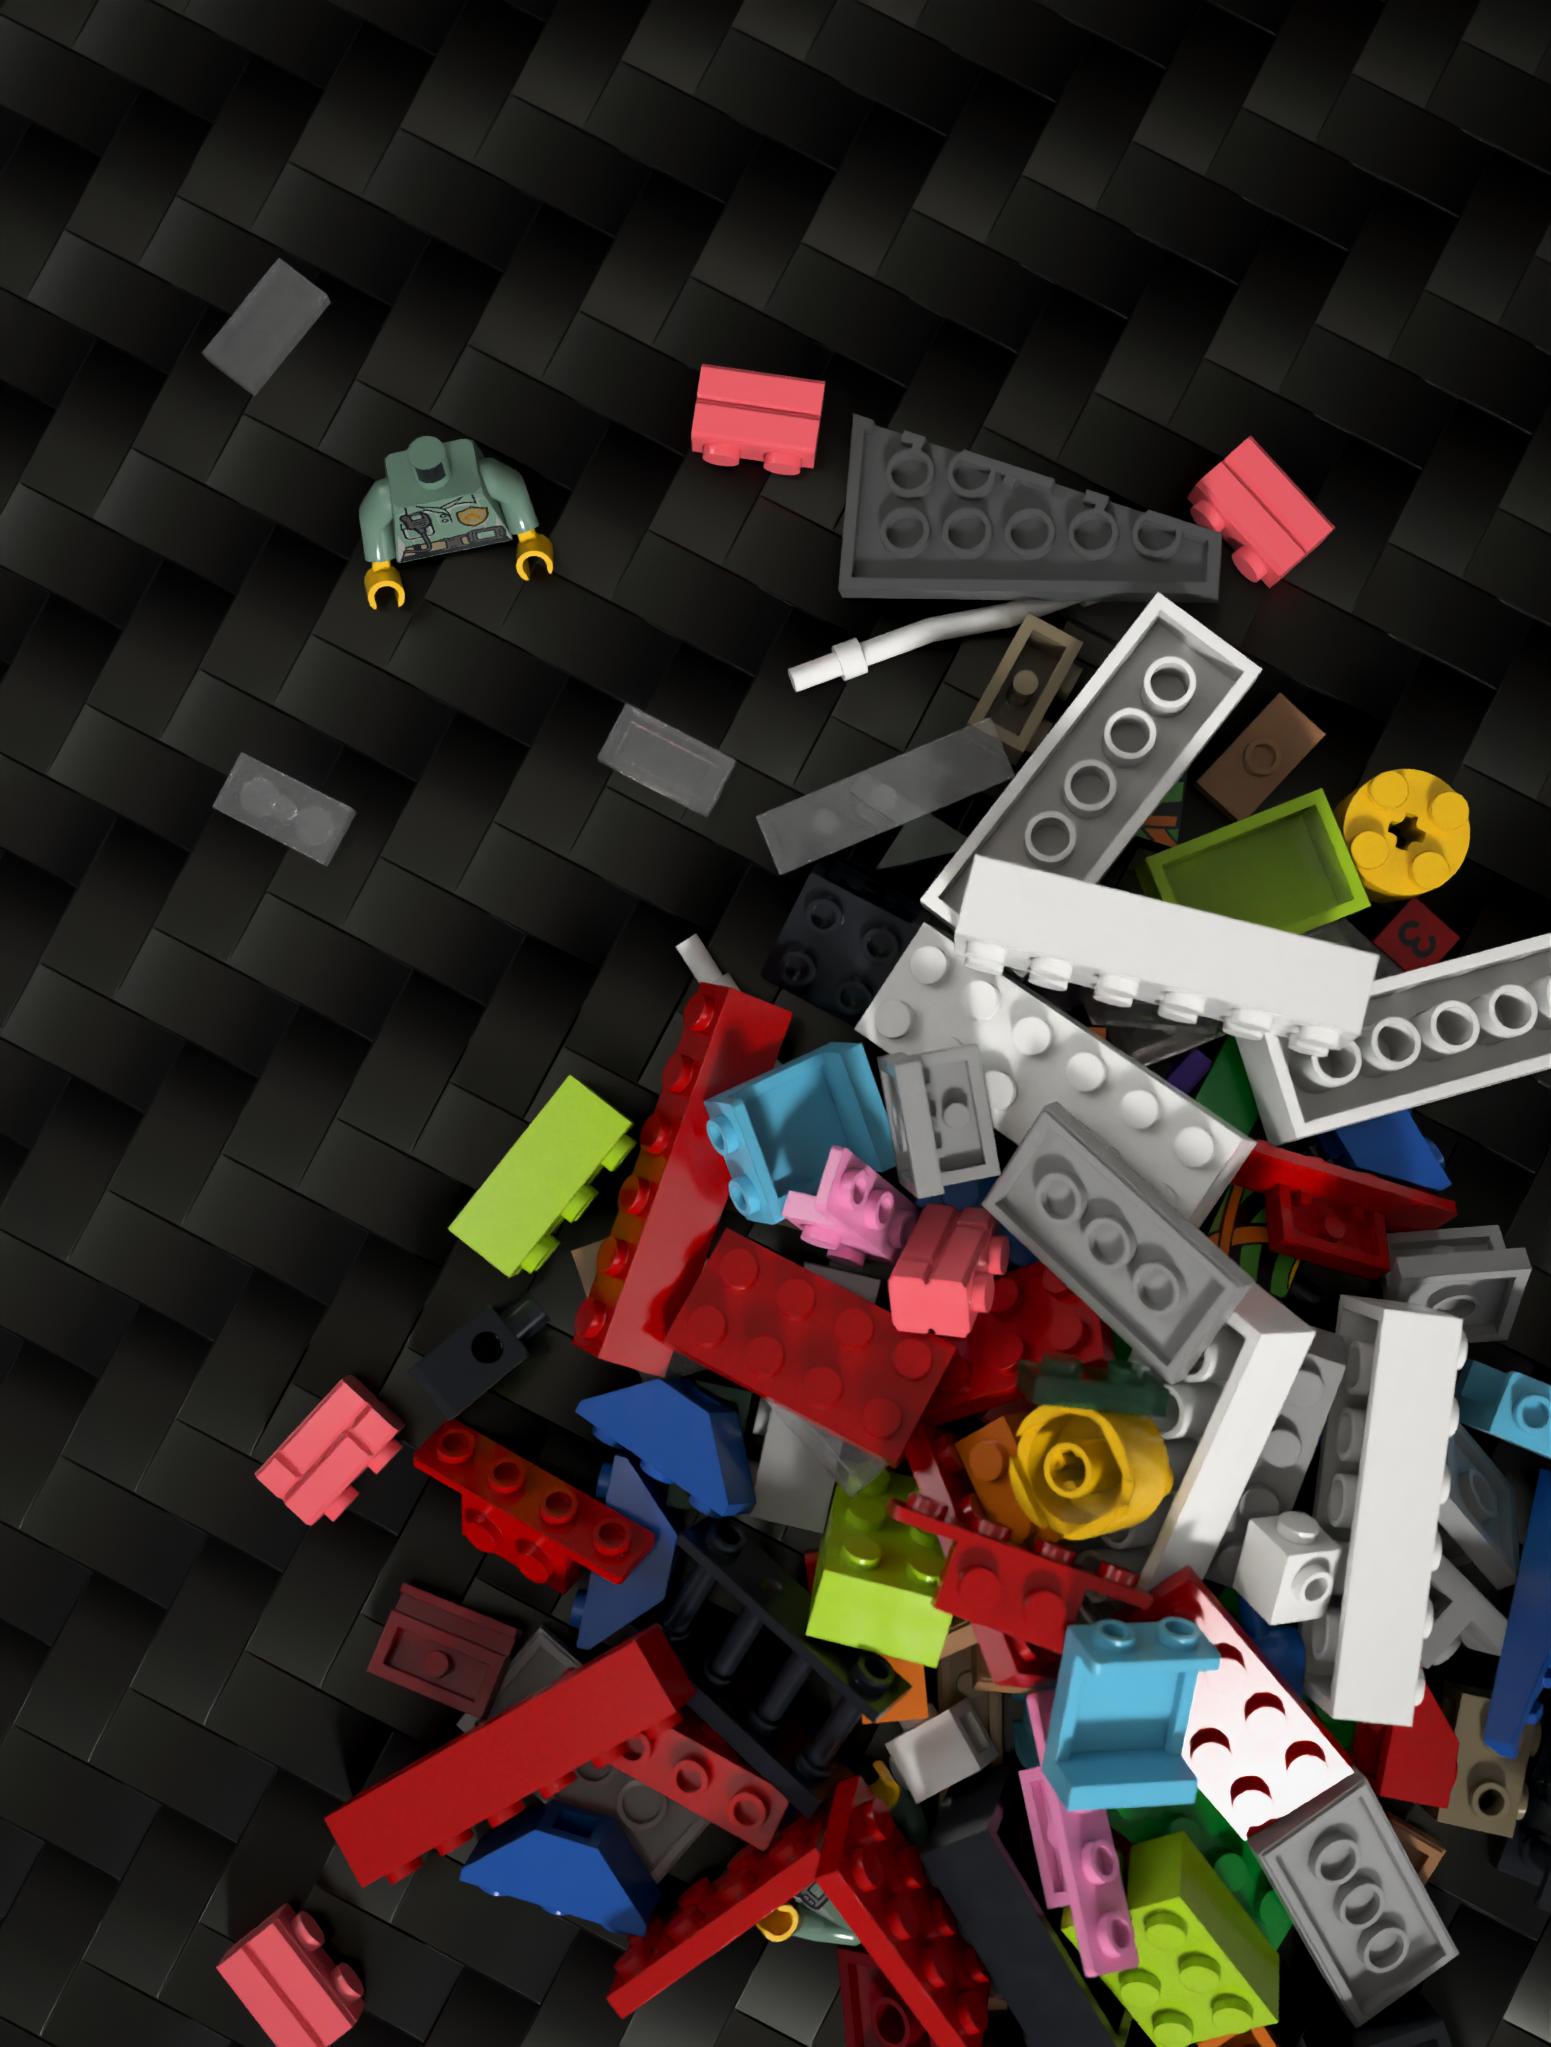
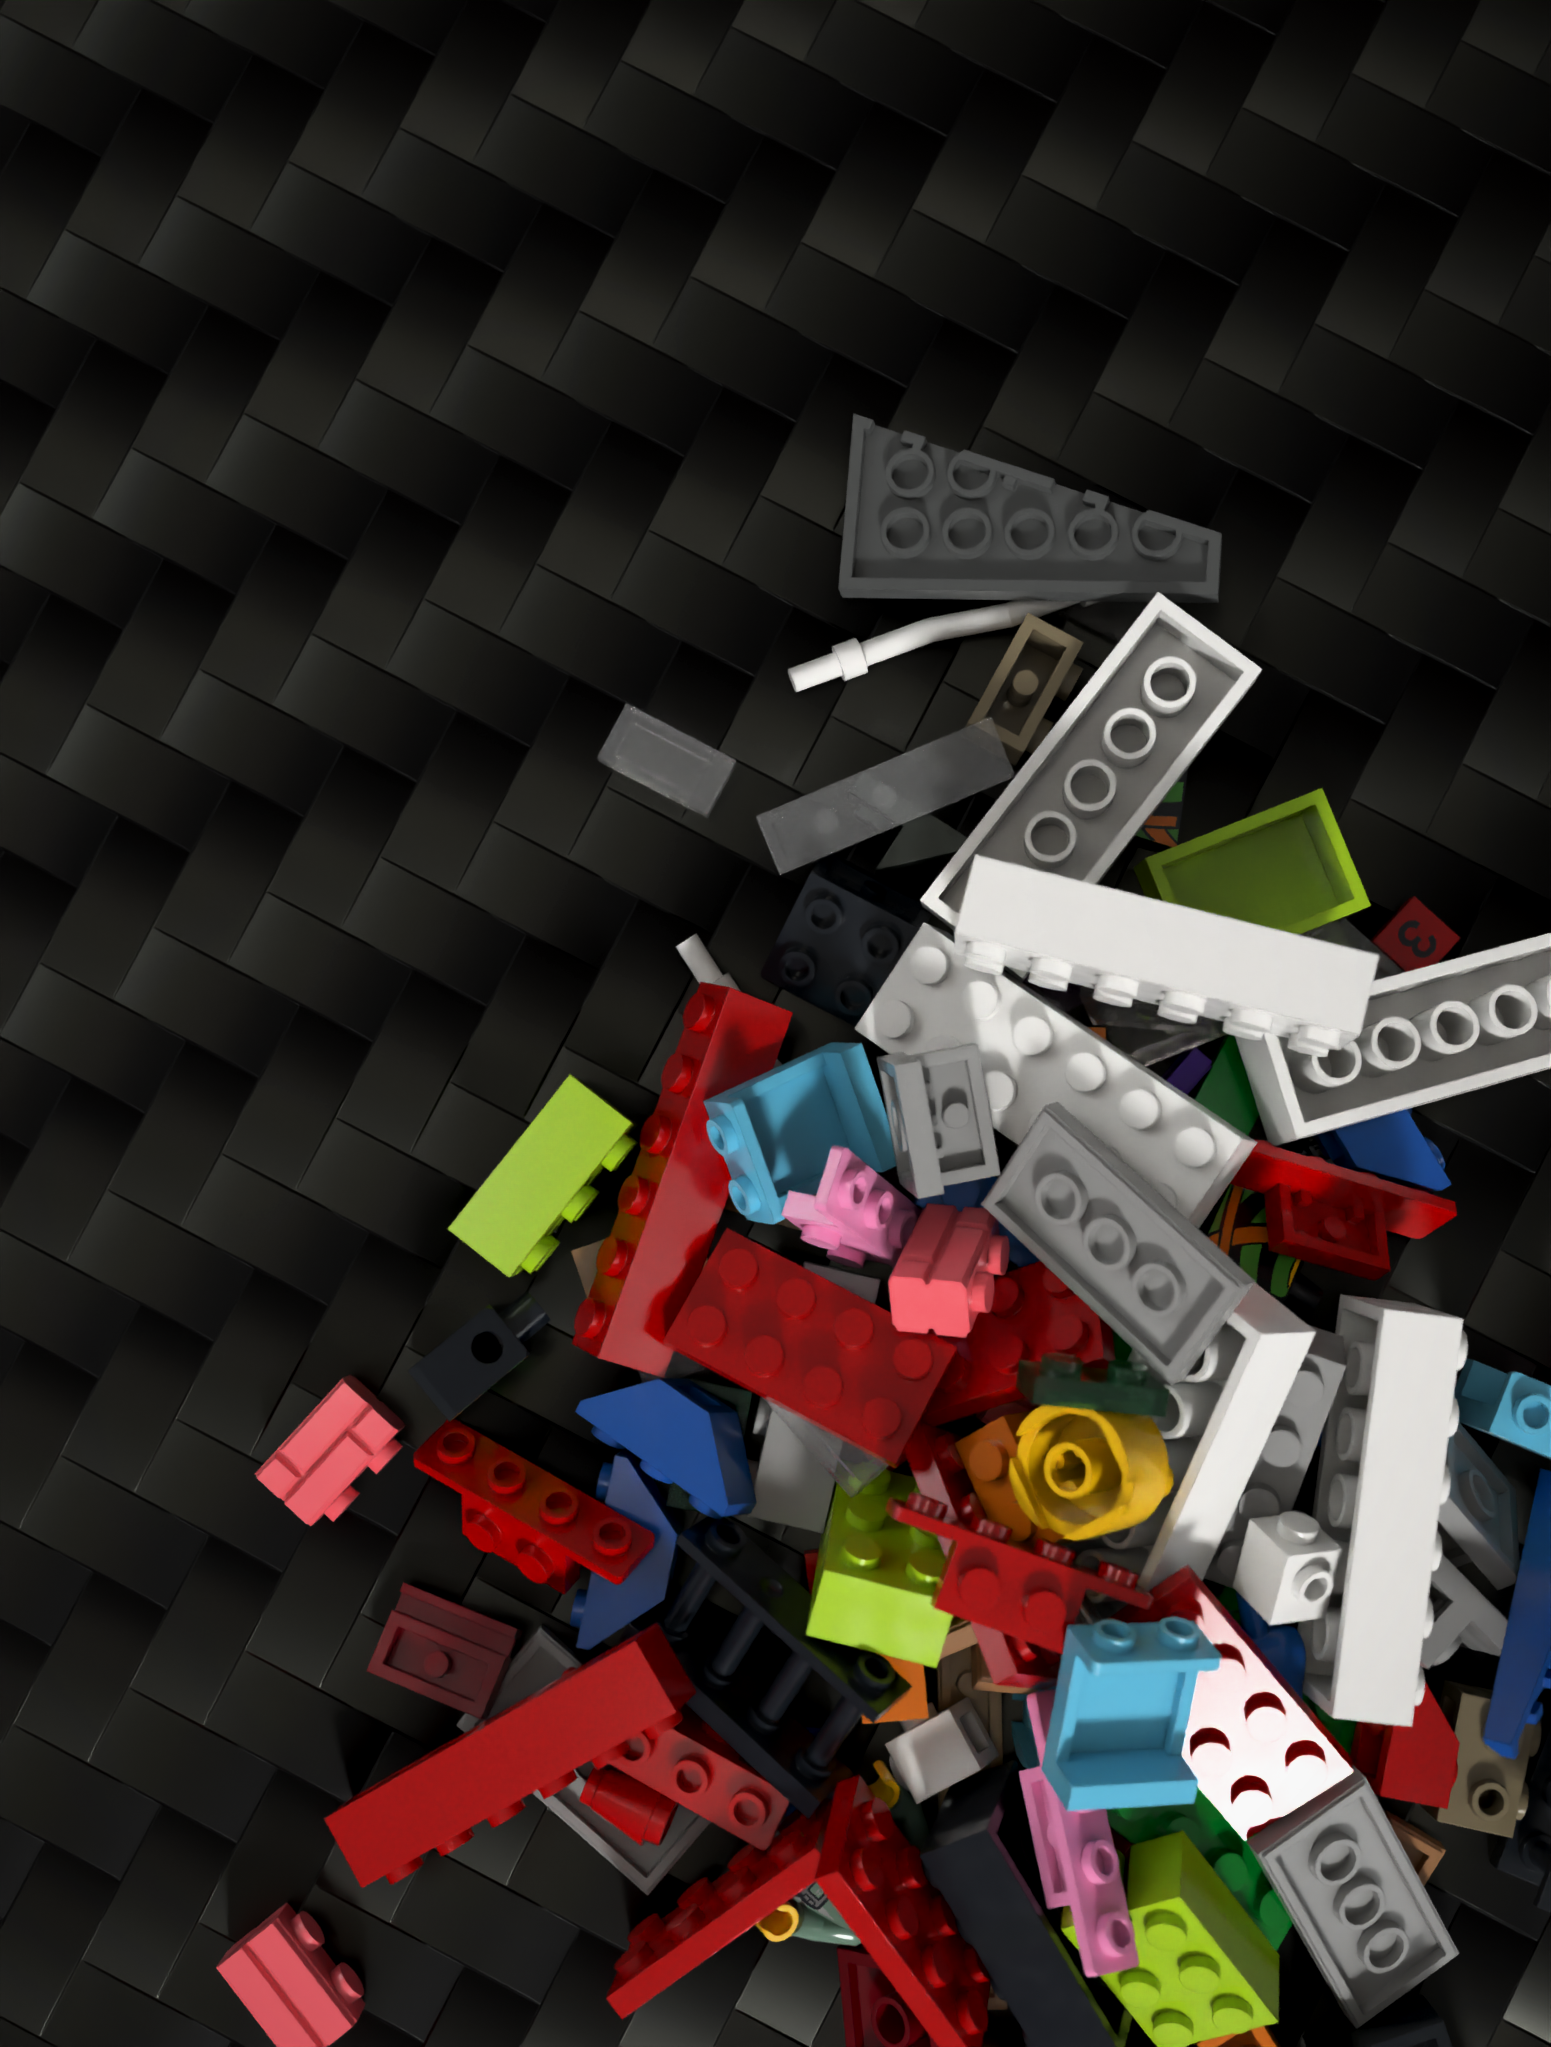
(266, 327): clear tile -> none
(284, 809): clear plate -> none
(444, 502): sand green torso -> none
(569, 1866): blue slope -> none
(629, 1805): none -> red cone
(757, 418): coral brick -> none
(1258, 513): coral brick -> none
(1259, 759): medium nougat plate -> none
(1429, 819): yellow brick -> none
(1459, 1274): light grey bracket -> none

